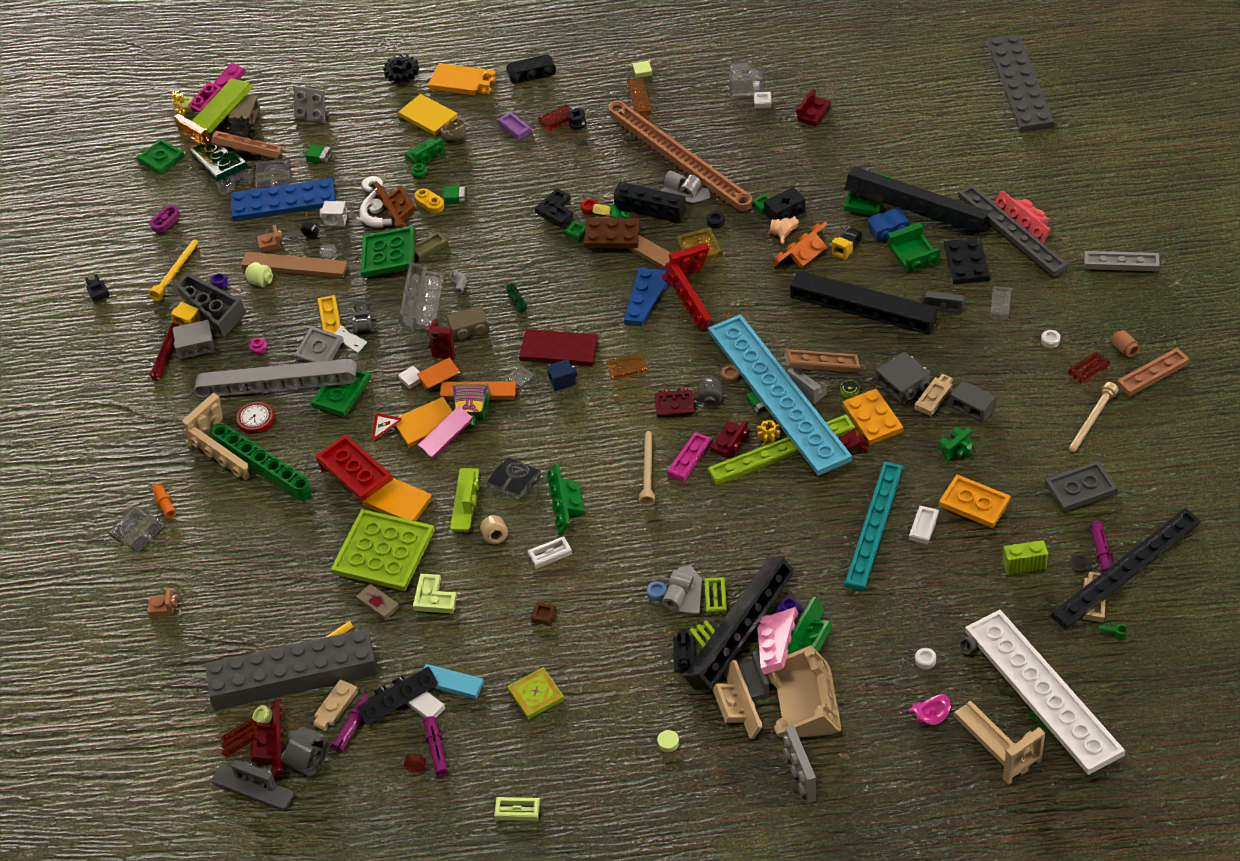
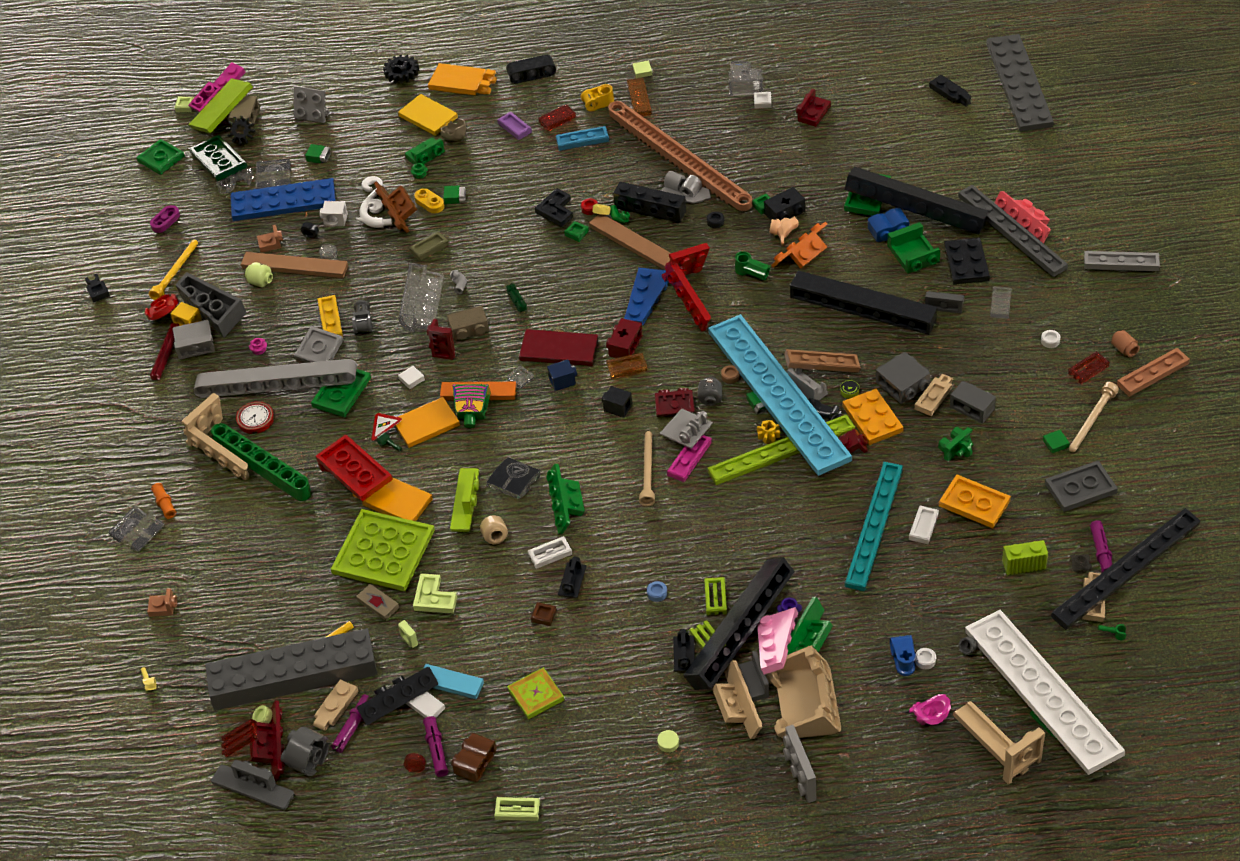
(150, 683): none -> light yellow hand
(161, 306): none -> red tile
(178, 99): clear yellow plate -> none
(192, 129): clear orange tile -> none
(219, 280): dark purple plate -> none
(252, 146): nougat plate -> none
(351, 339): white sticker -> none
(385, 439): none -> dark green hand
(387, 251): green plate -> none
(408, 634): none -> yellowish green tile
(438, 373): orange slope -> none
(445, 432): tile -> none
(473, 757): none -> reddish brown brick
(572, 578): none -> black hinge
(576, 119): black wheel -> none
(582, 138): none -> dark azure tile
(599, 97): none -> yellow piece
(612, 233): reddish brown plate -> none
(617, 401): none -> black brick
(624, 338): none -> dark red brick
(684, 591): light grey panel -> none
(687, 427): none -> light grey hinge
(699, 237): clear yellow plate -> none
(730, 439): dark red bracket -> none
(746, 265): none -> green piece
(825, 410): none -> black piece
(848, 241): leg -> none
(904, 654): none -> blue piece
(950, 90): none -> black hinge
(1056, 441): none -> green tile

